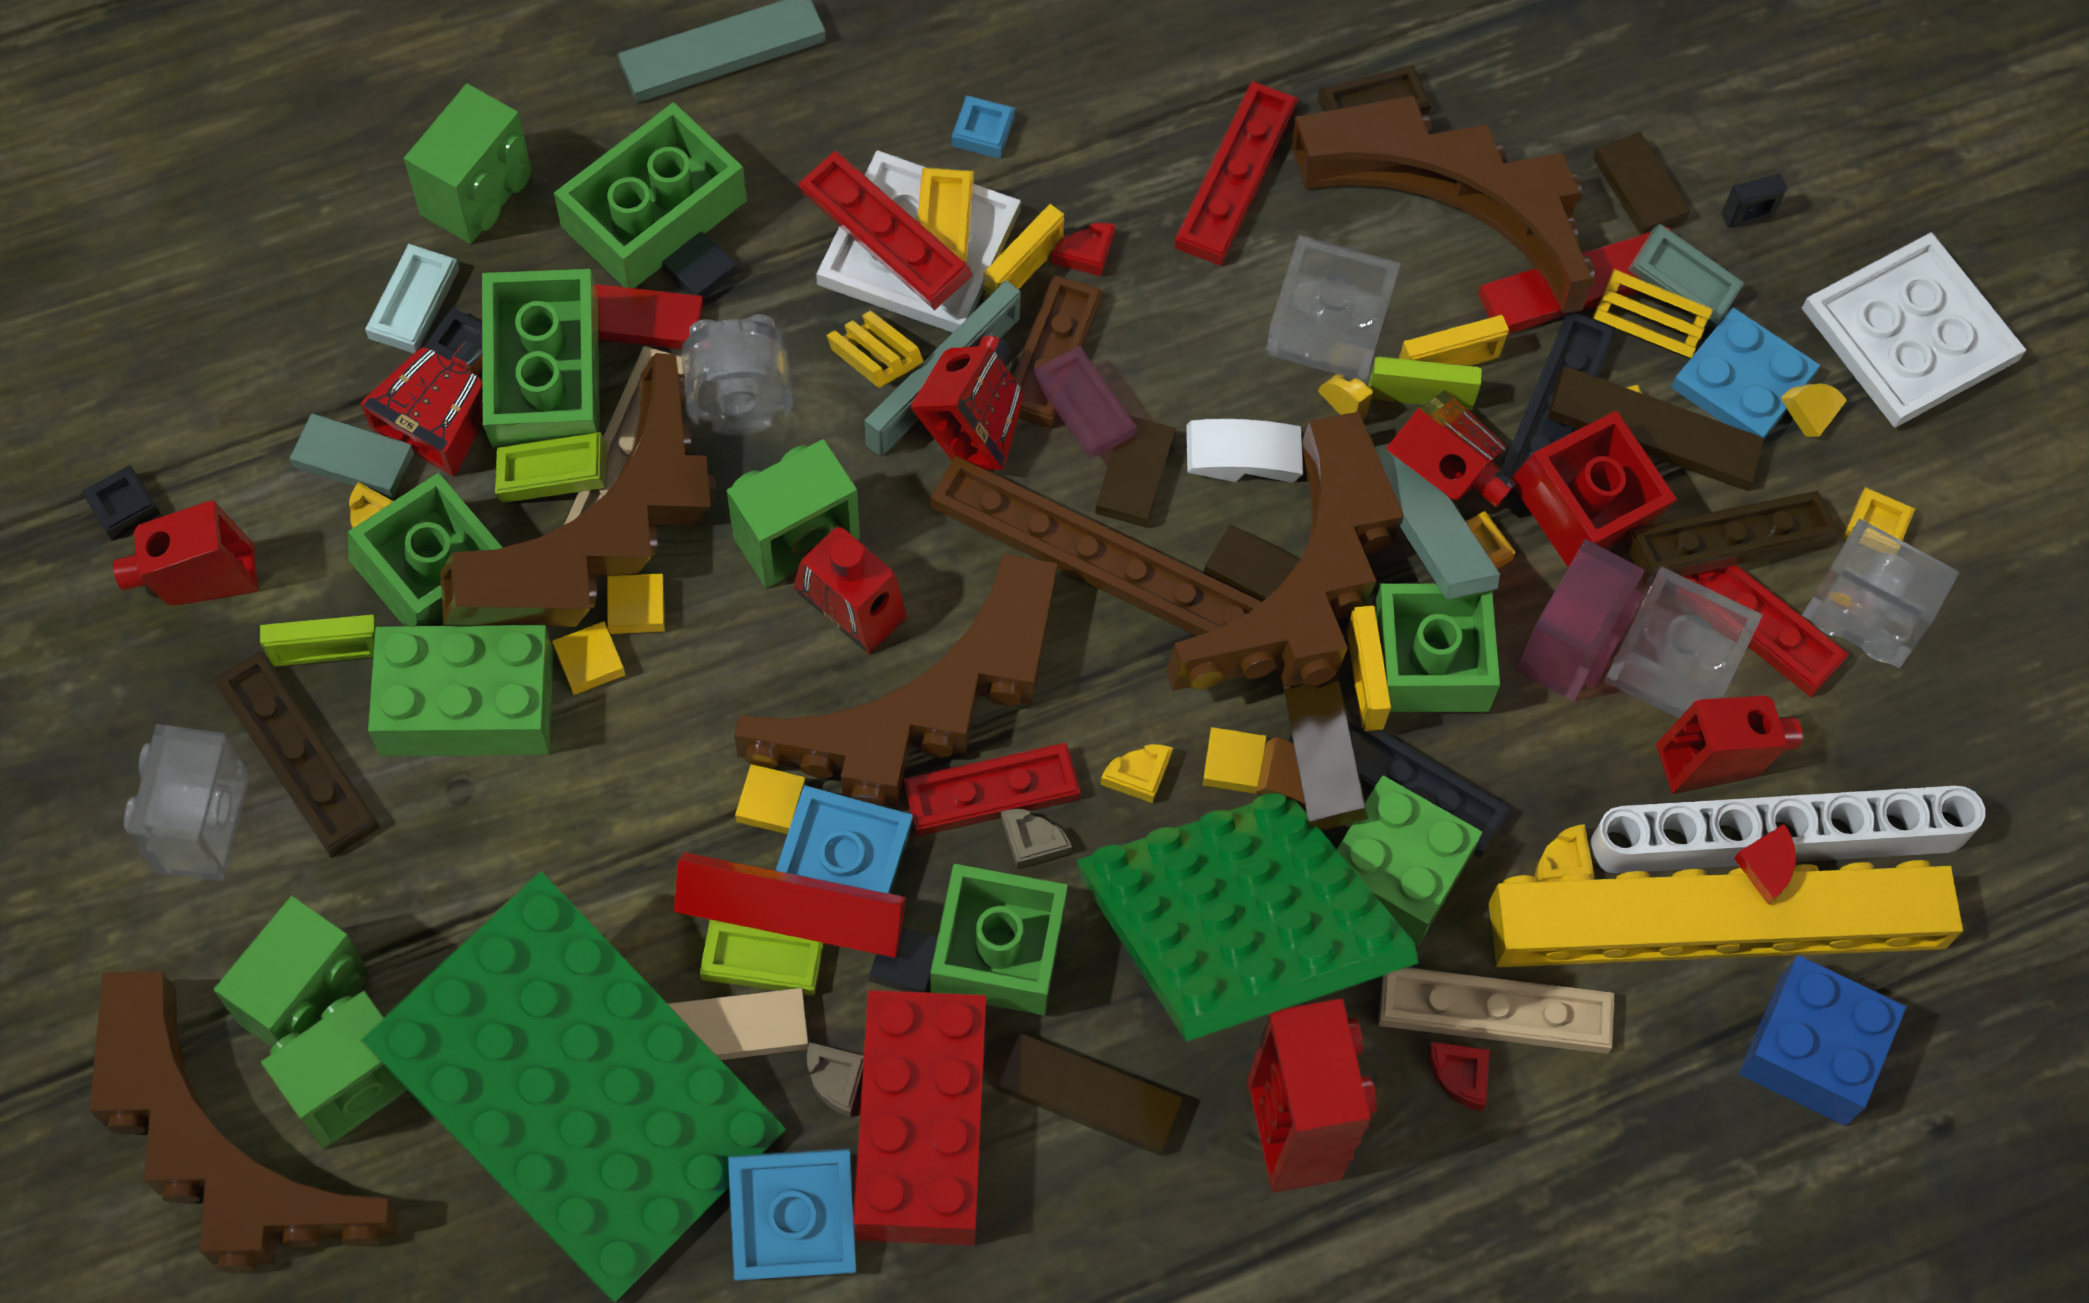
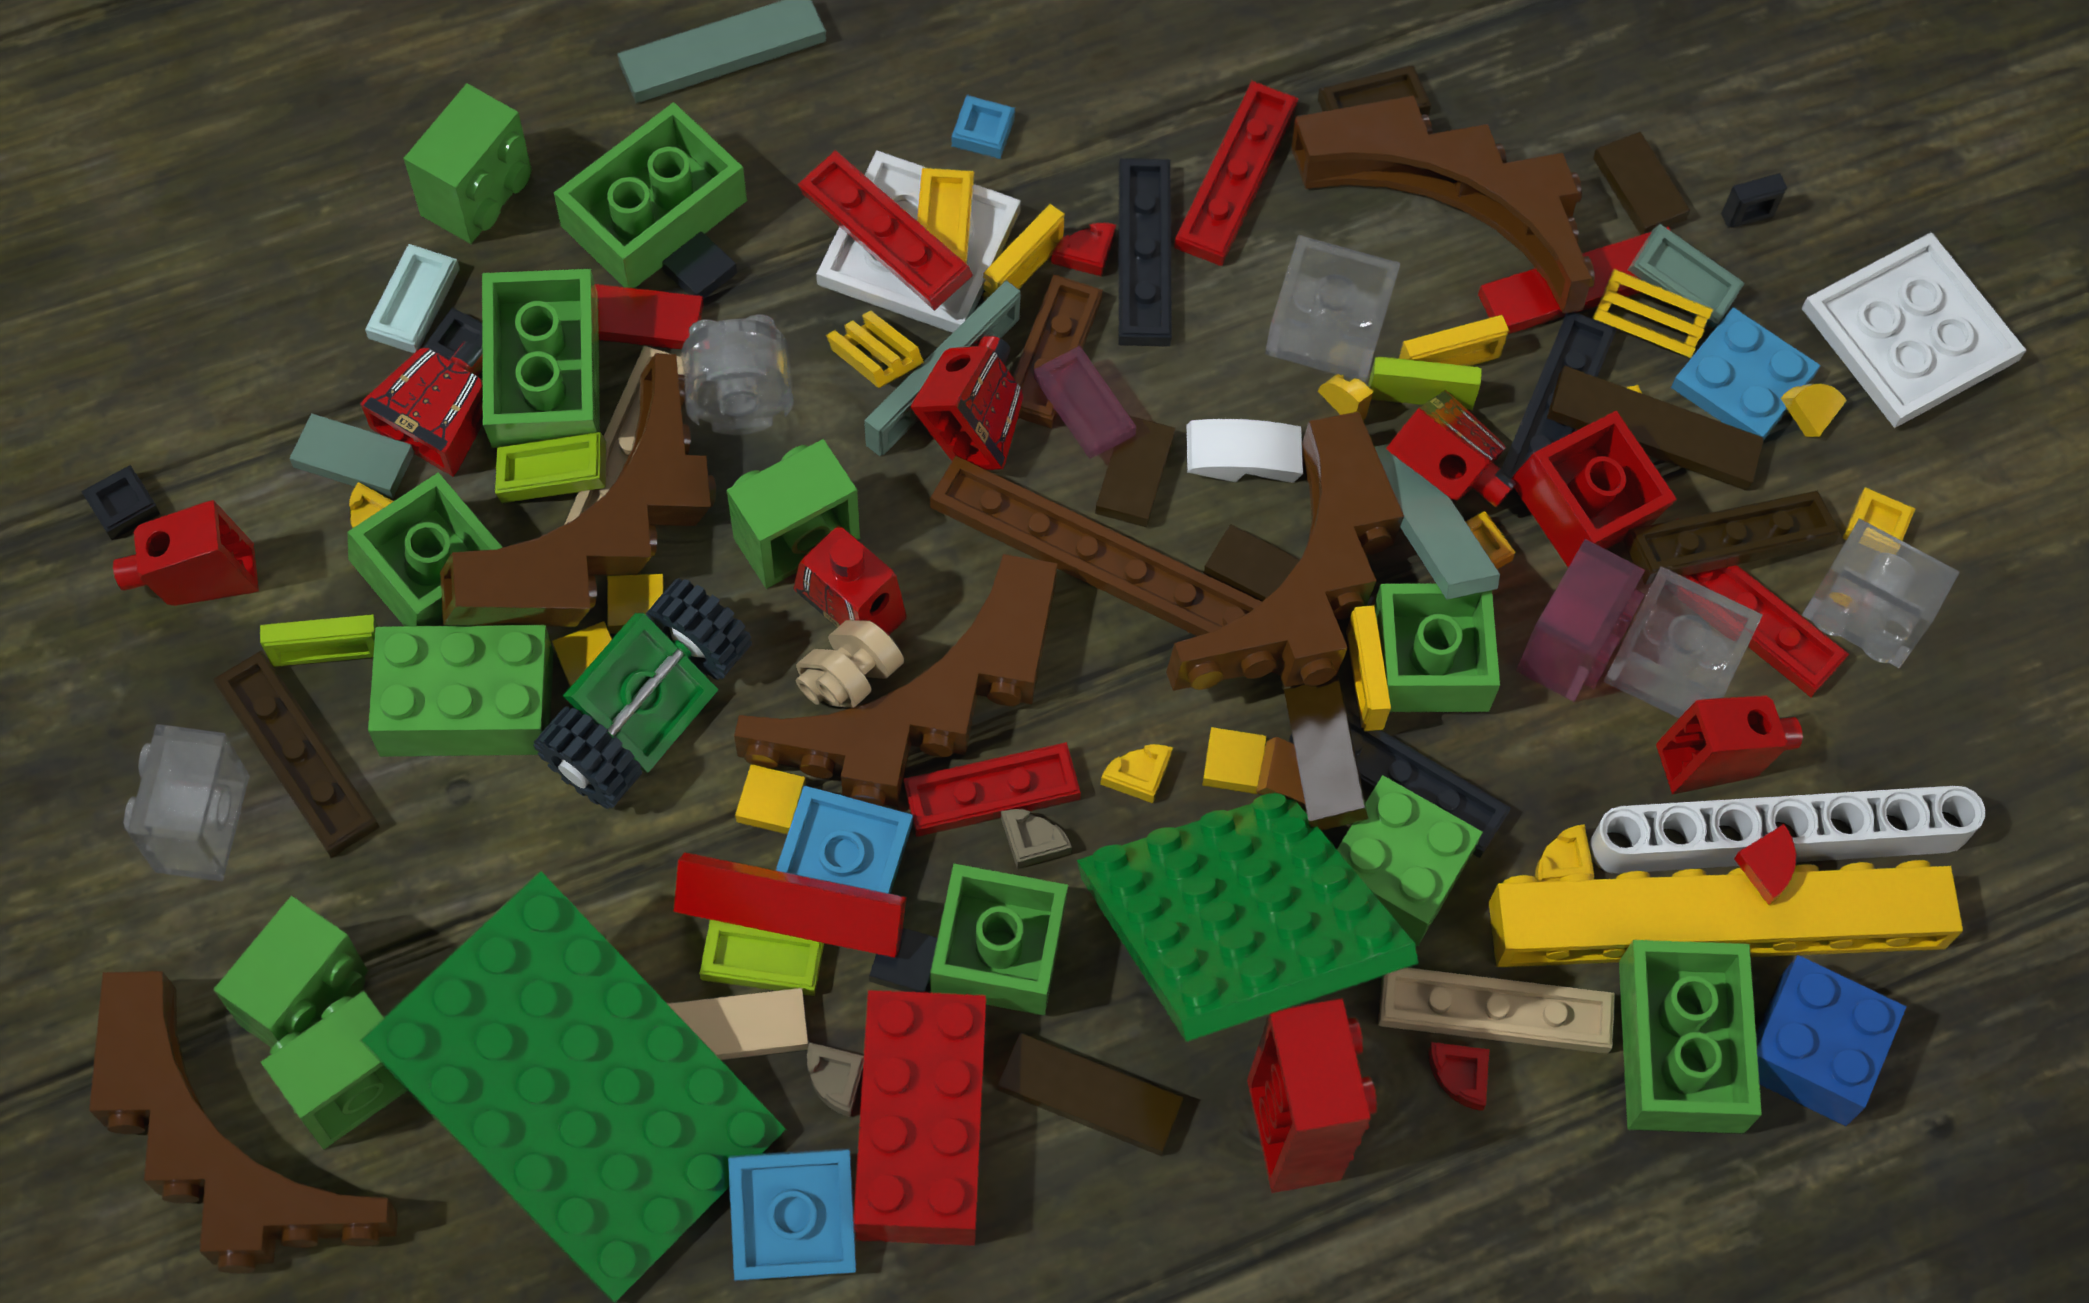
(642, 692): none -> plate
(841, 673): none -> tan brick
(1144, 252): none -> black tile
(1689, 1037): none -> bright green brick

